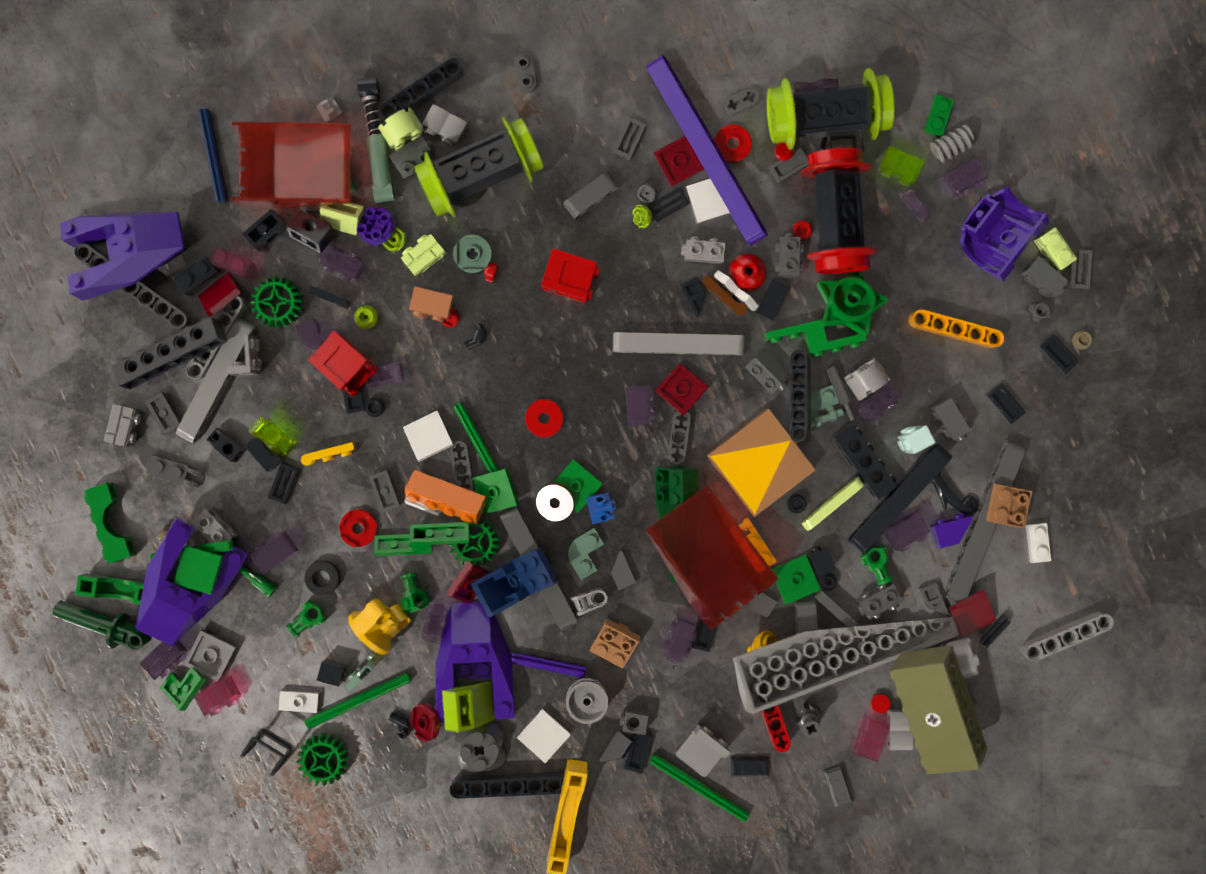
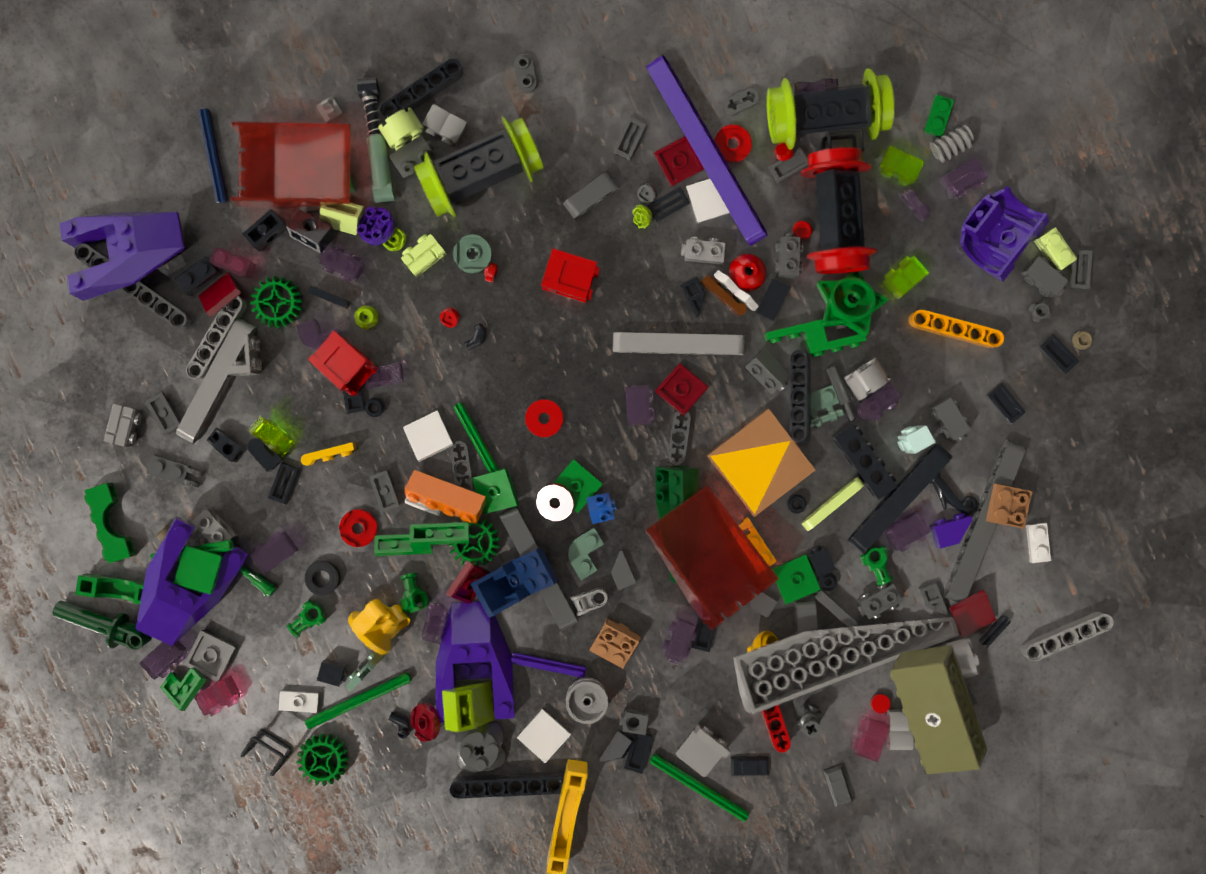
(157, 358): black brick -> none
(431, 303): nougat brick -> none
(905, 277): none -> clear neon green brick

